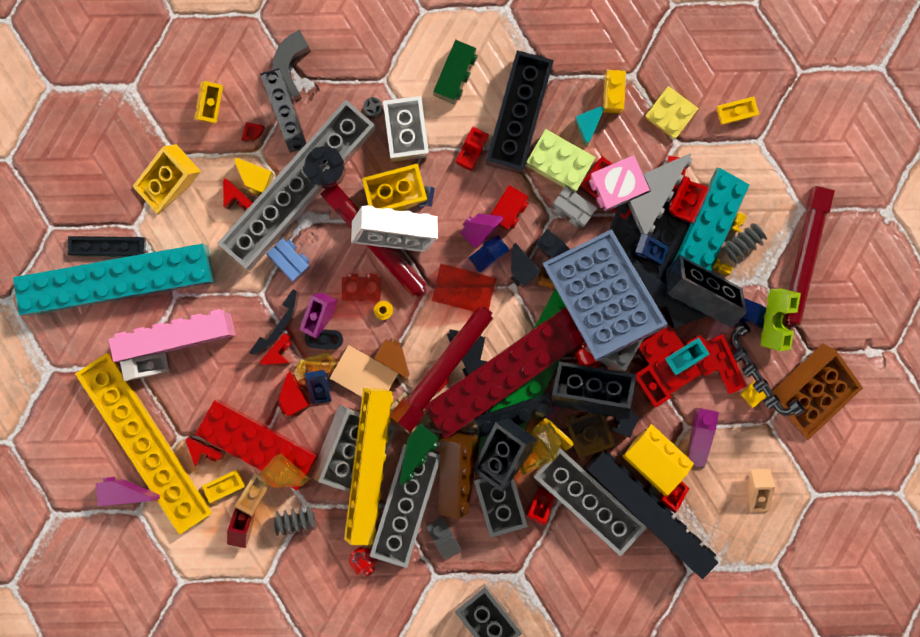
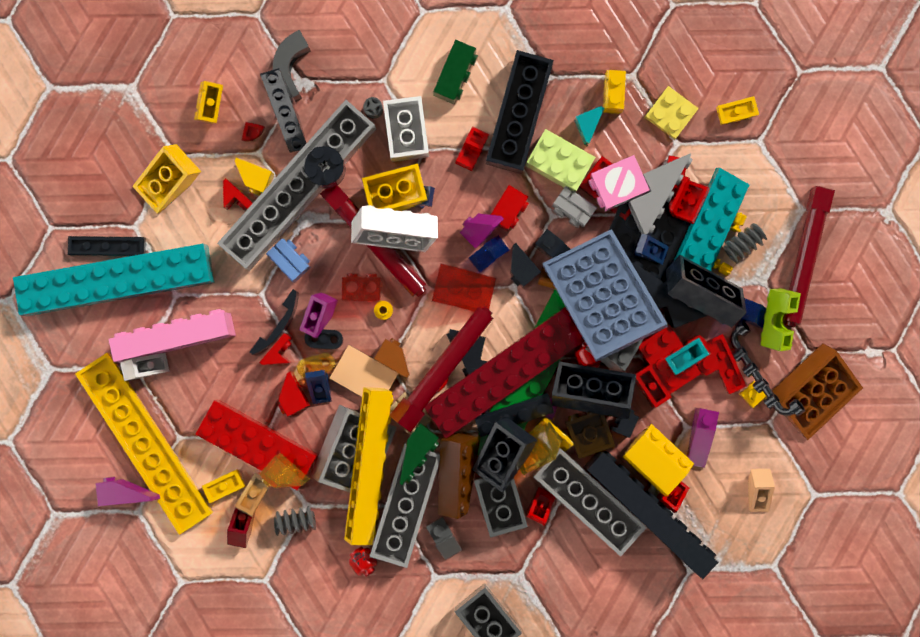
(199, 448): red slope -> none

